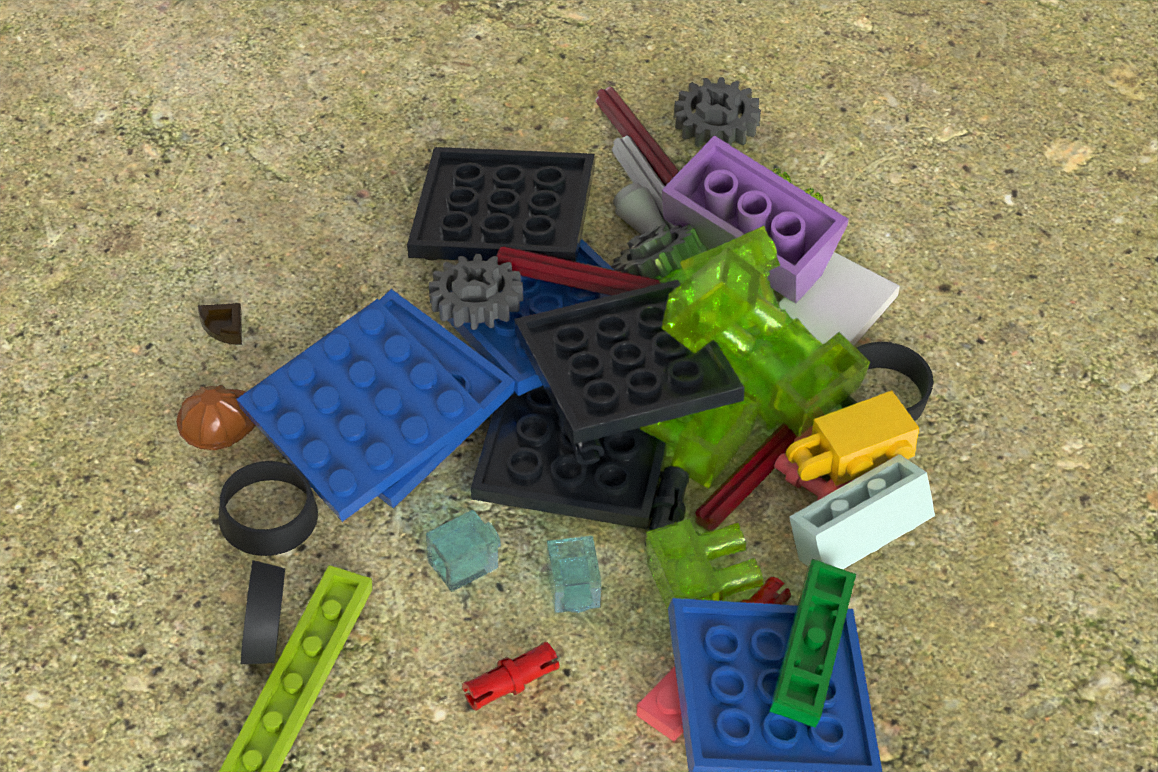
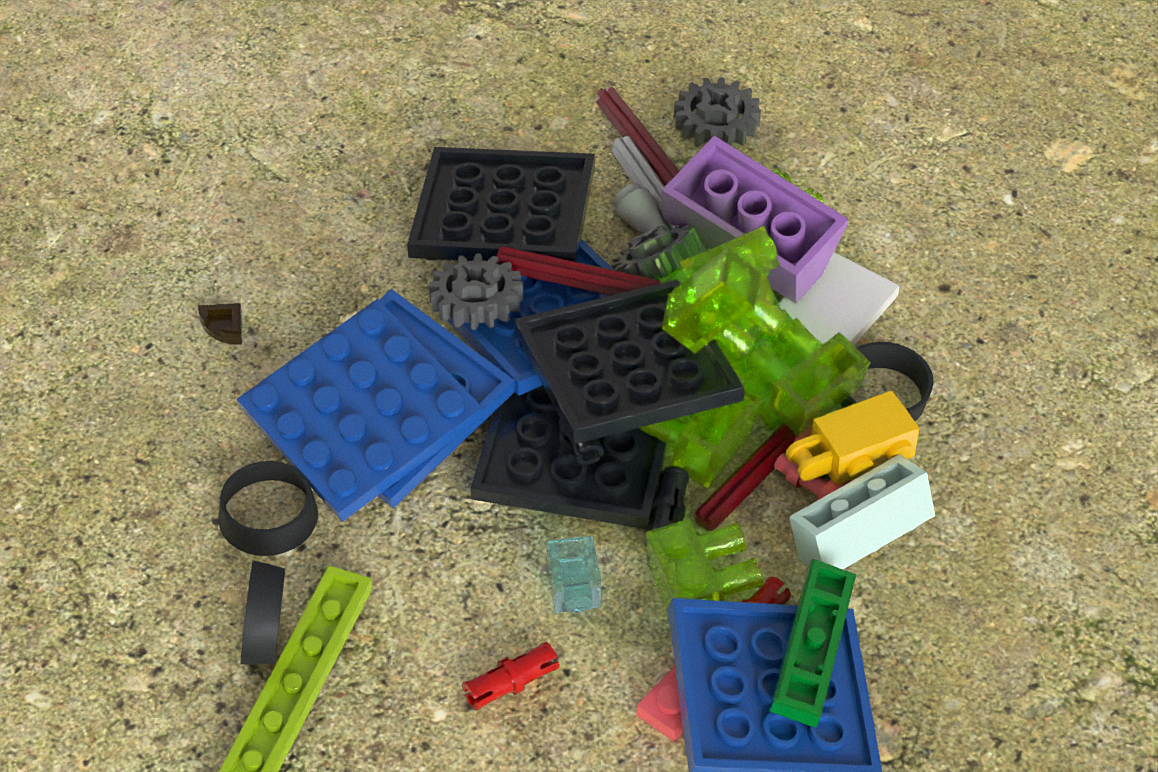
(213, 418): dark orange piece -> none
(463, 550): clear light blue brick -> none

